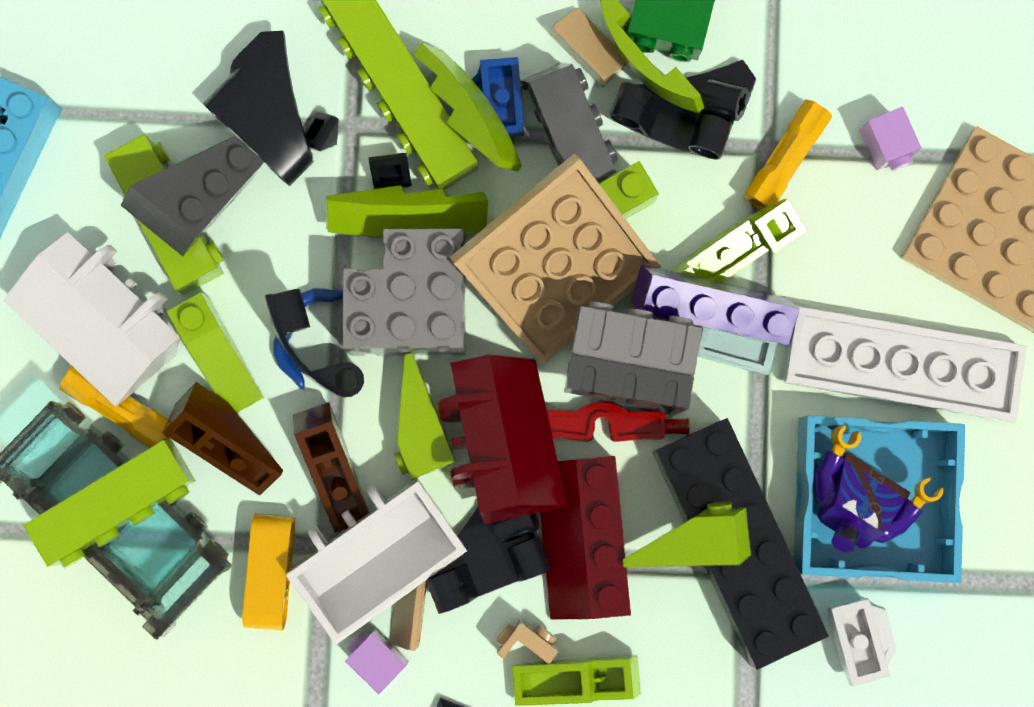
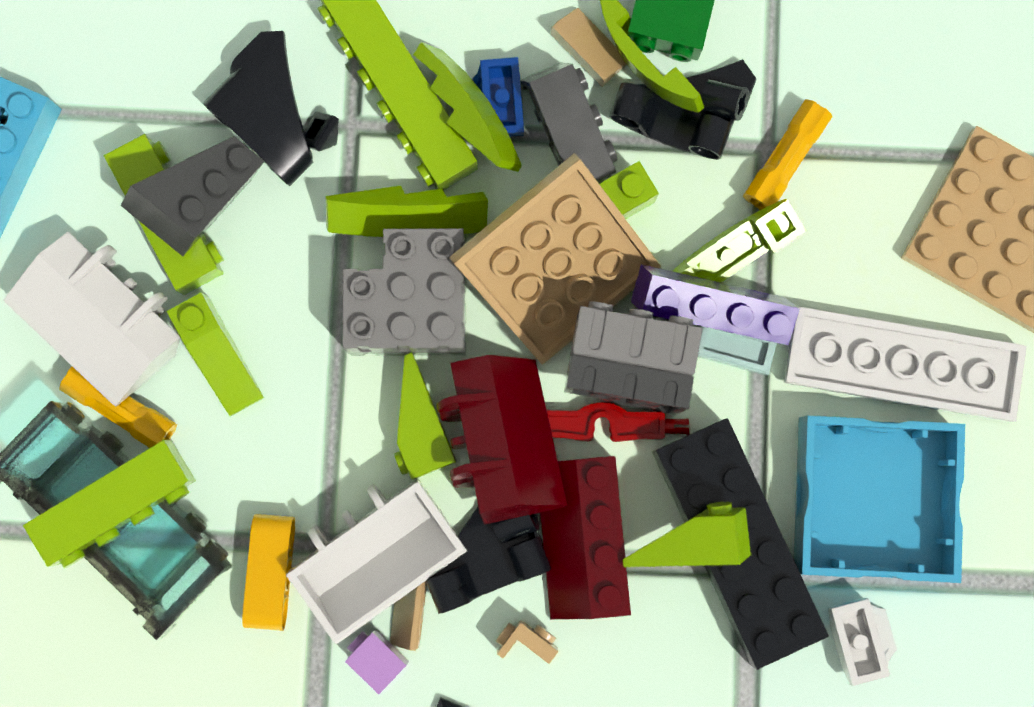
(221, 438): reddish brown slope -> none
(282, 360): blue animal -> none
(290, 316): black panel -> none
(329, 464): reddish brown slope -> none
(390, 171): black slope -> none
(576, 680): lime slope -> none
(860, 500): dark purple torso -> none
(890, 139): lavender brick -> none

